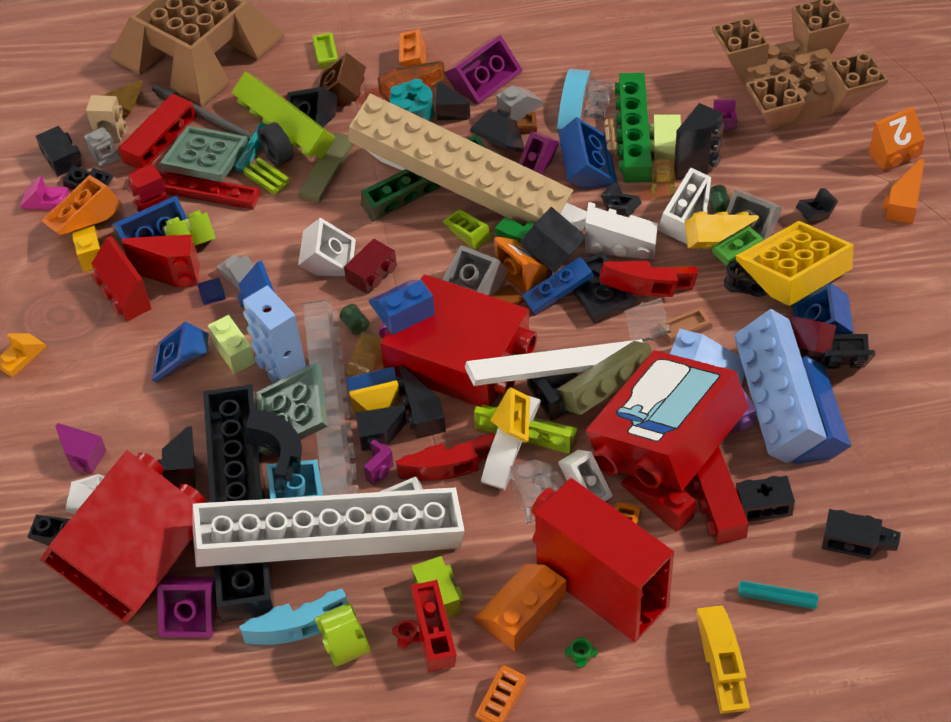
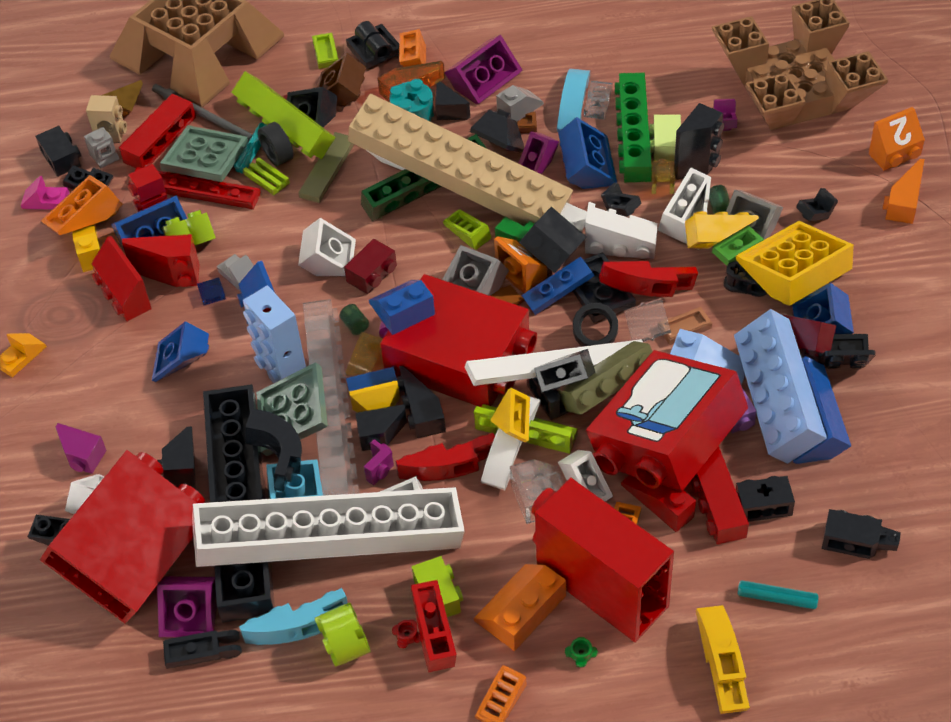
(200, 648): none -> black hinge
(231, 344): yellowish green brick -> none
(372, 44): none -> black plate
(565, 370): none -> slope
(595, 308): none -> black tyre
(611, 136): light nougat axle -> none

